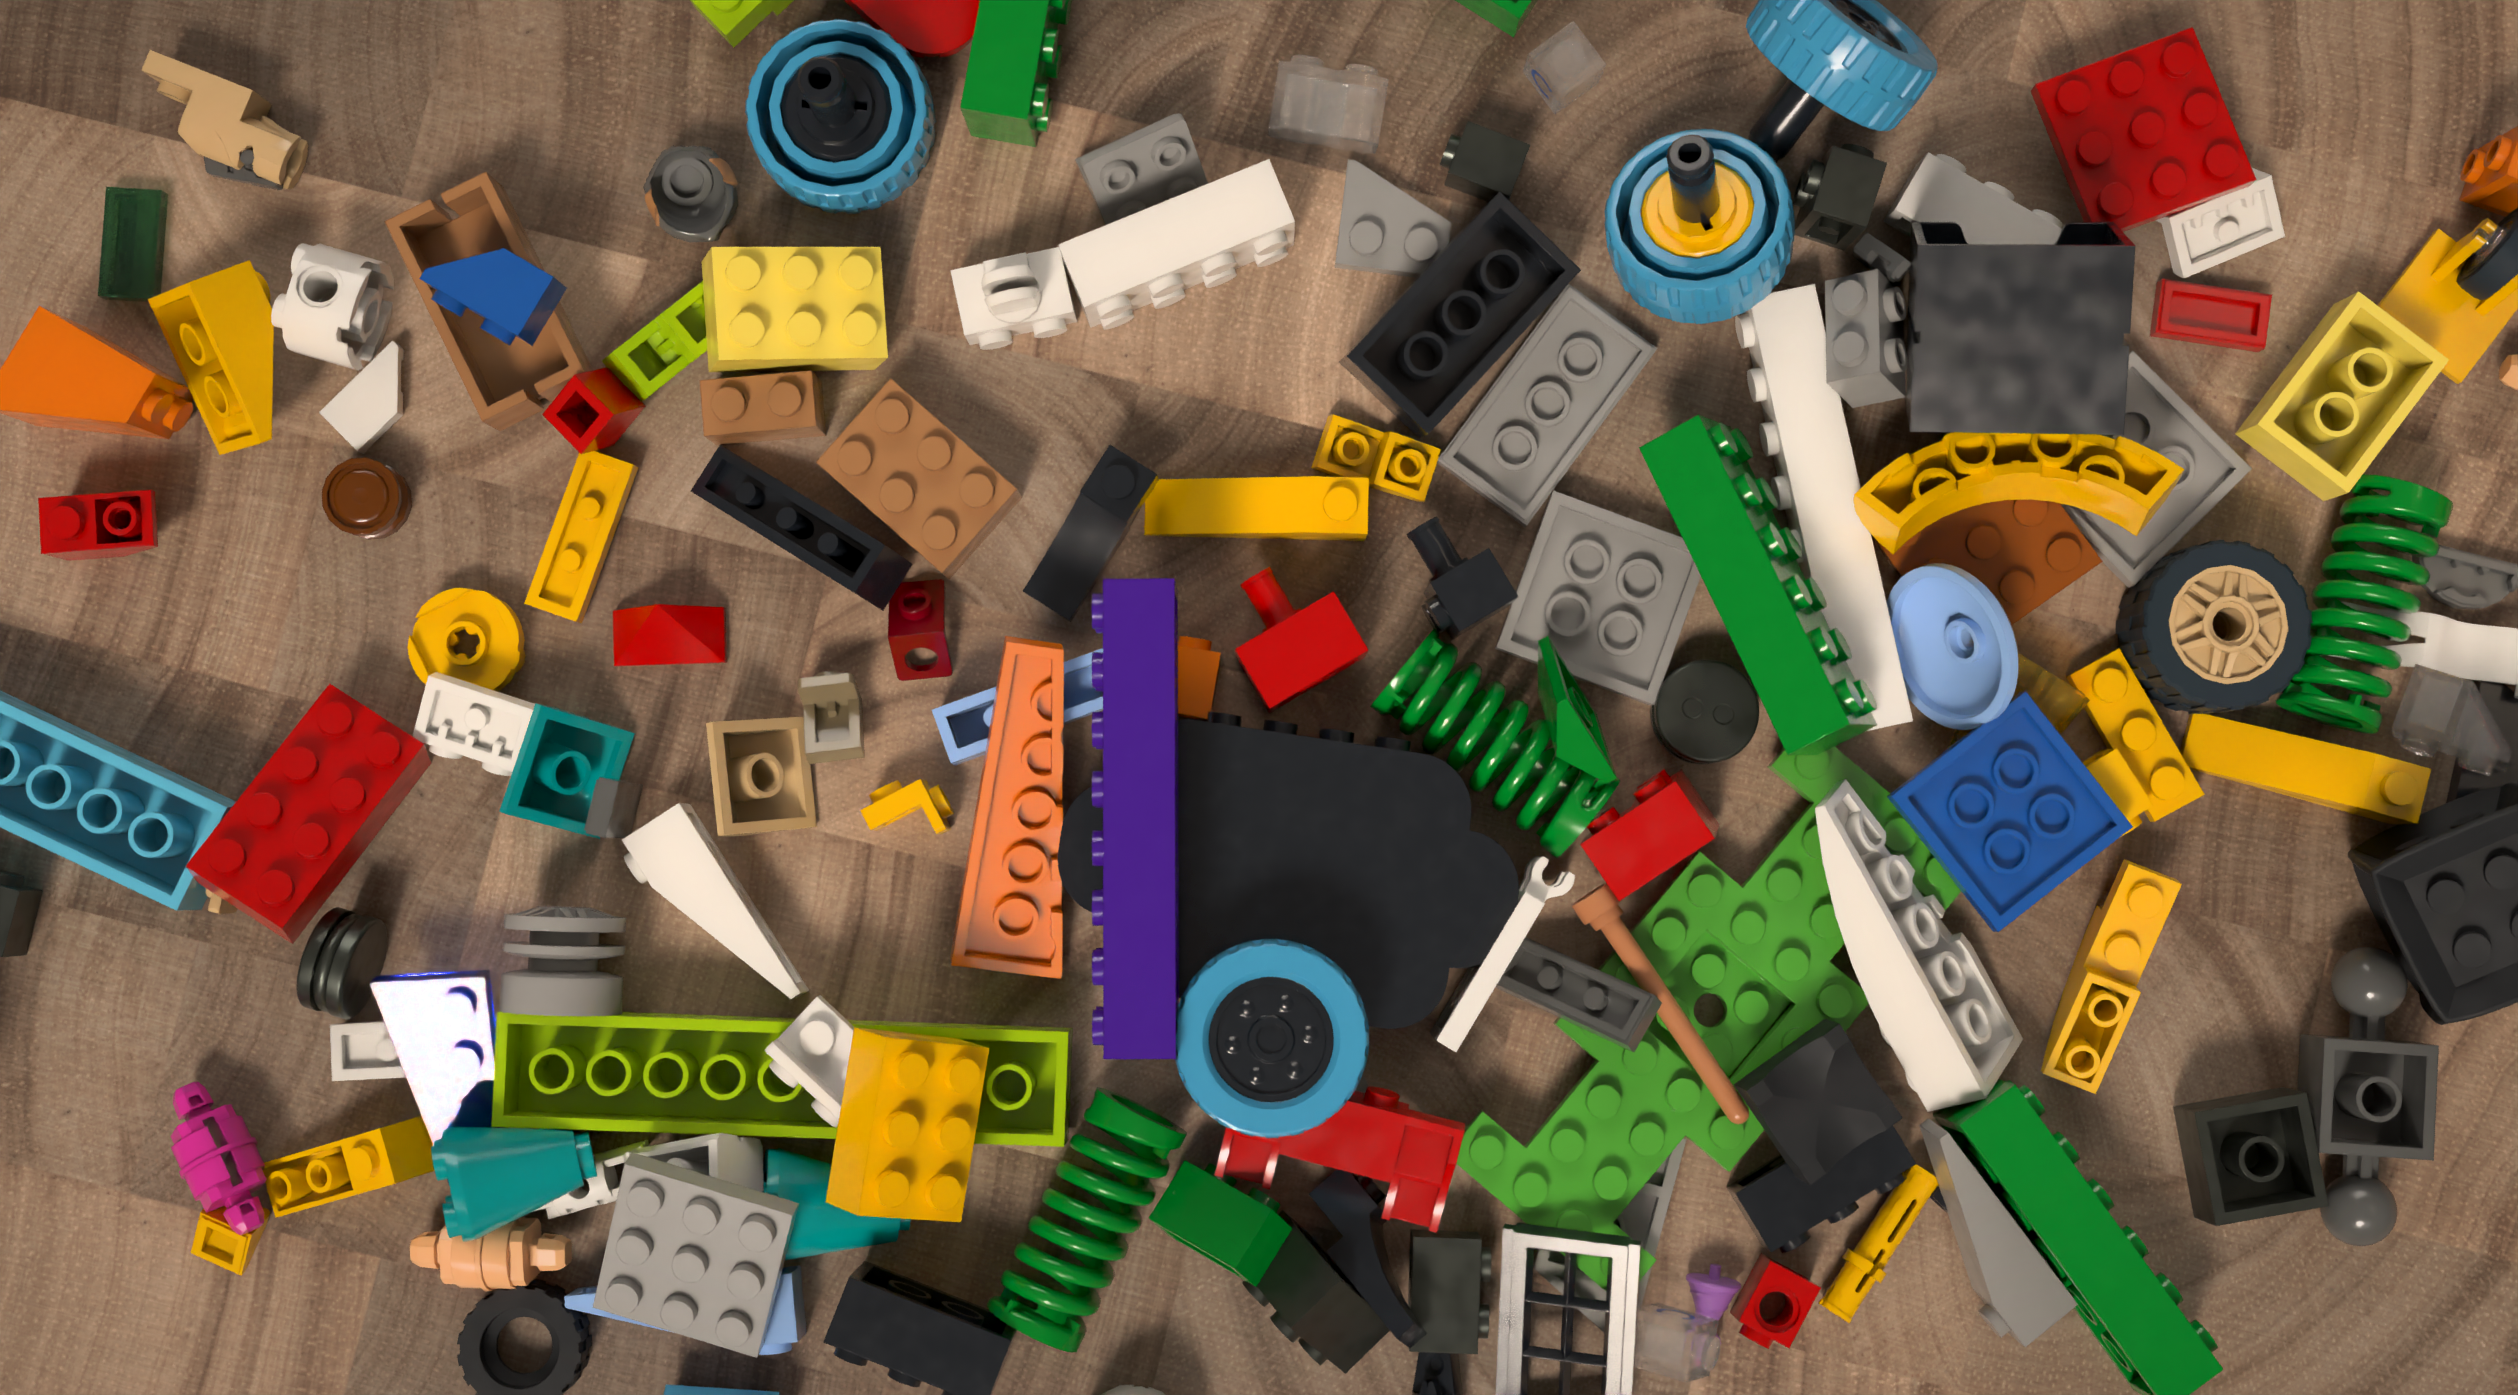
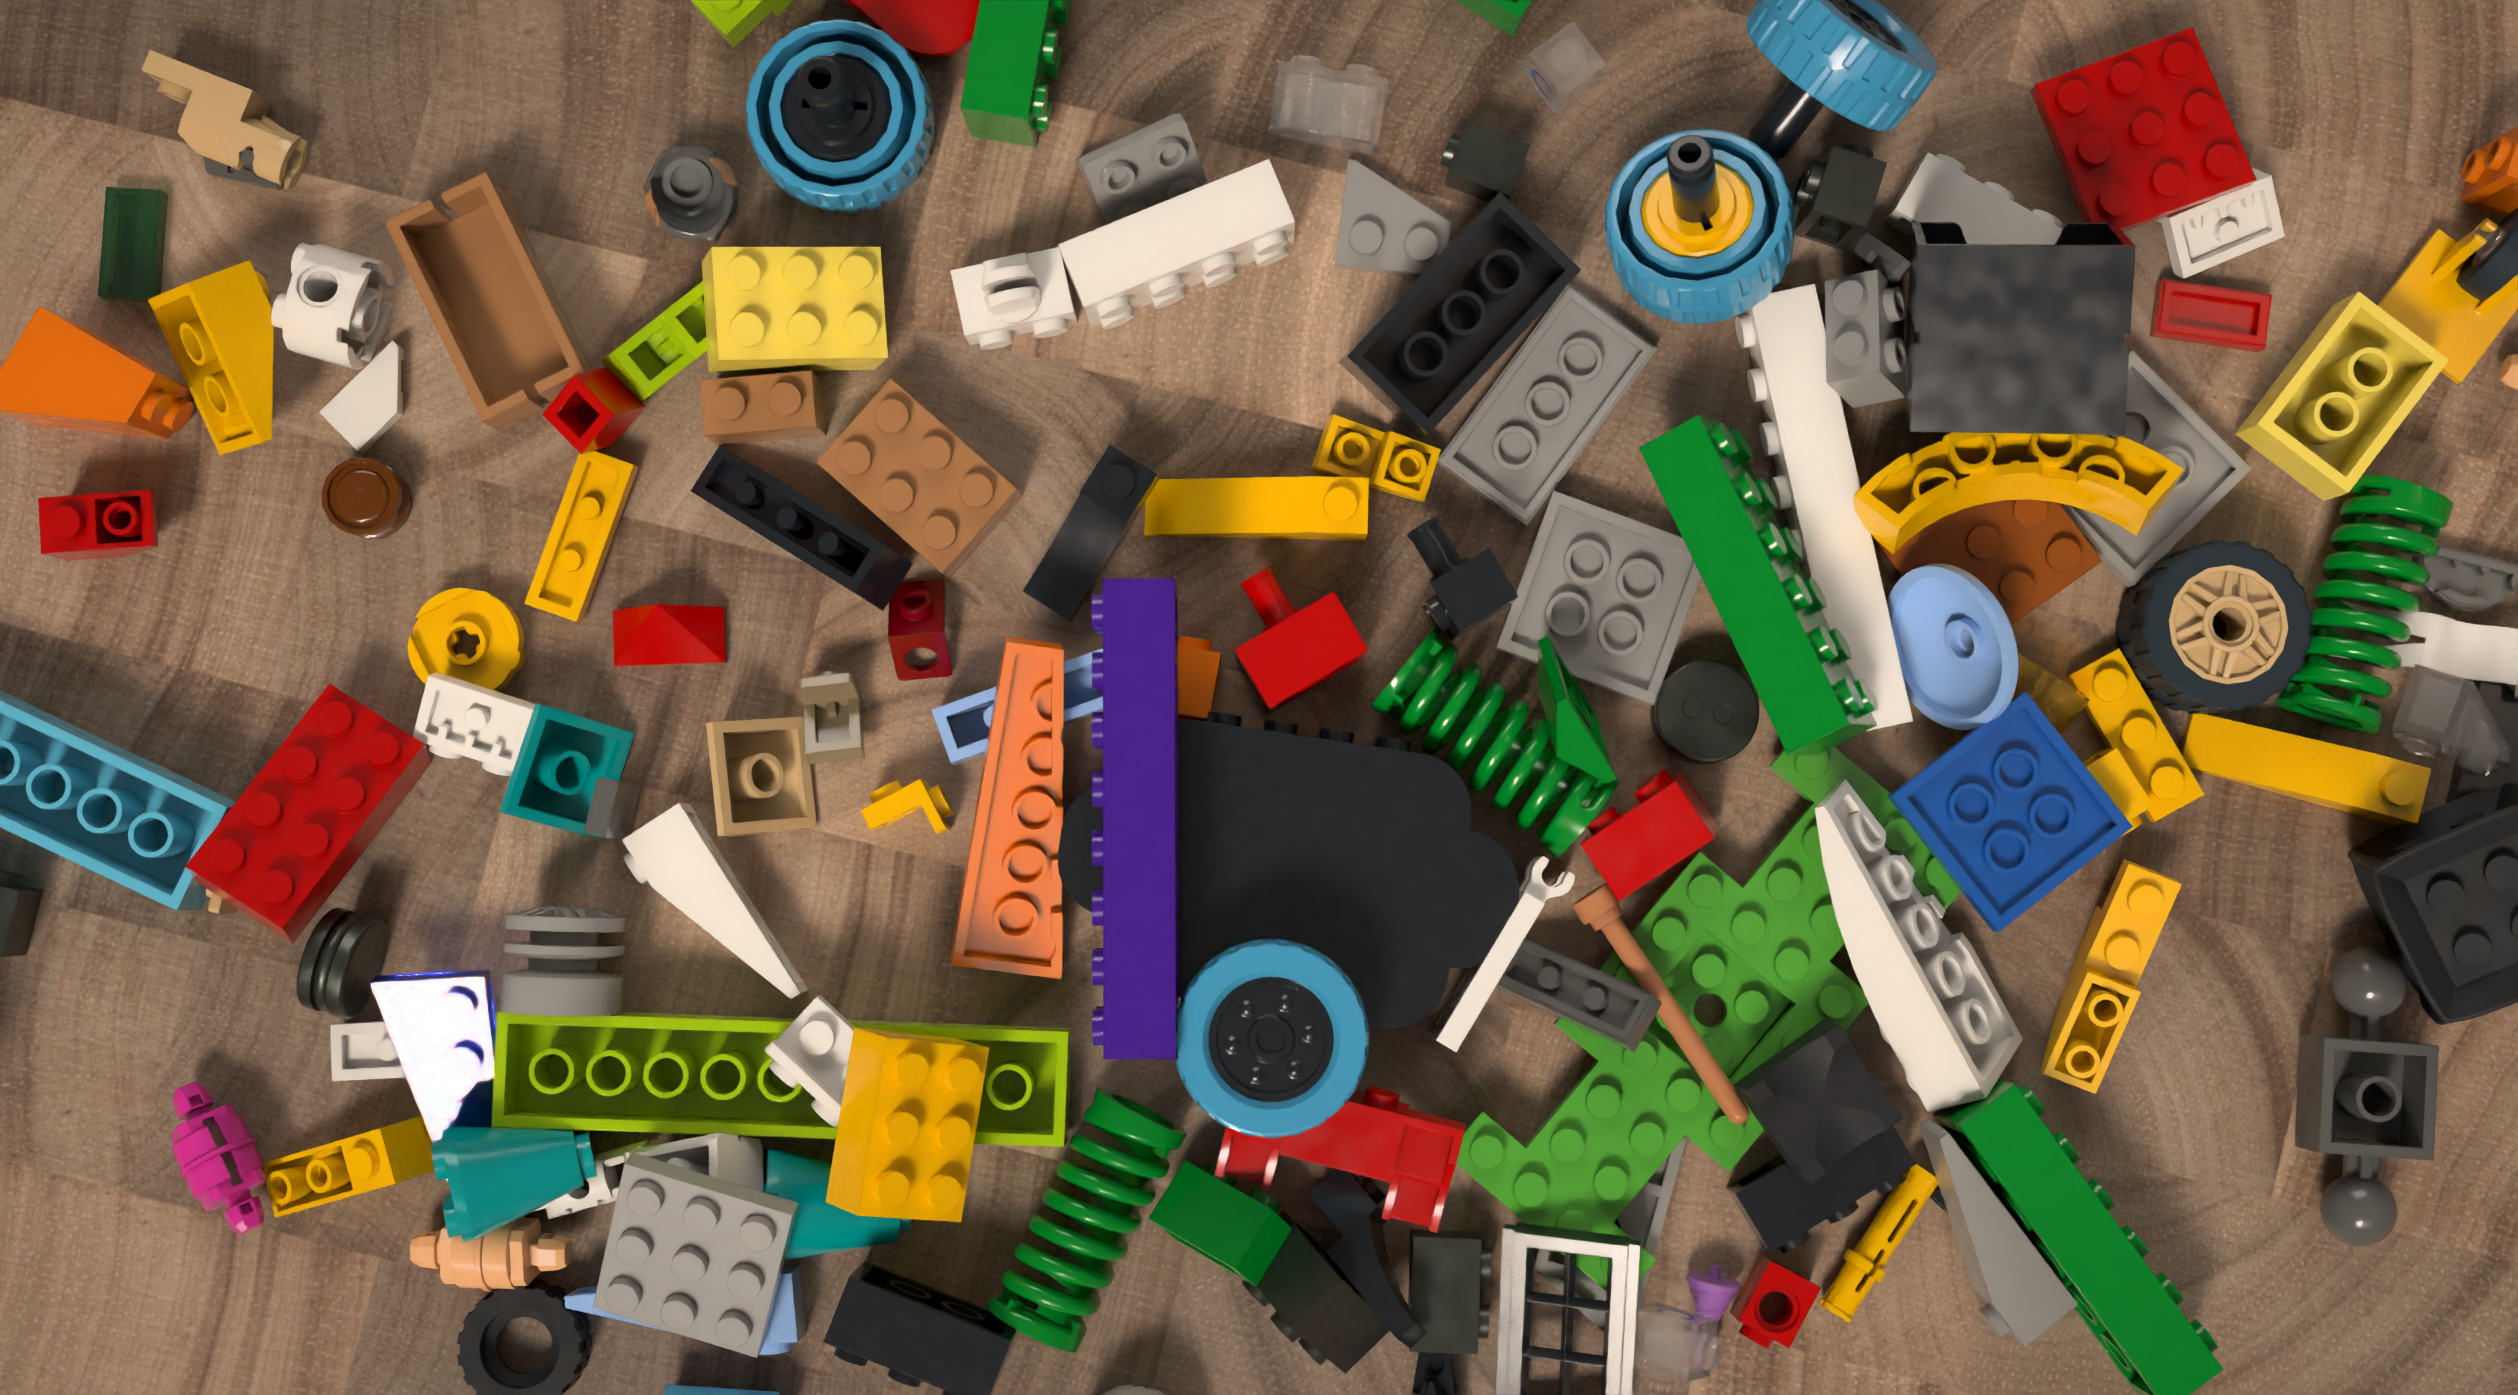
(221, 1245): yellow slope -> none
(500, 288): blue slope -> none
(2250, 1156): pearl dark grey brick -> none

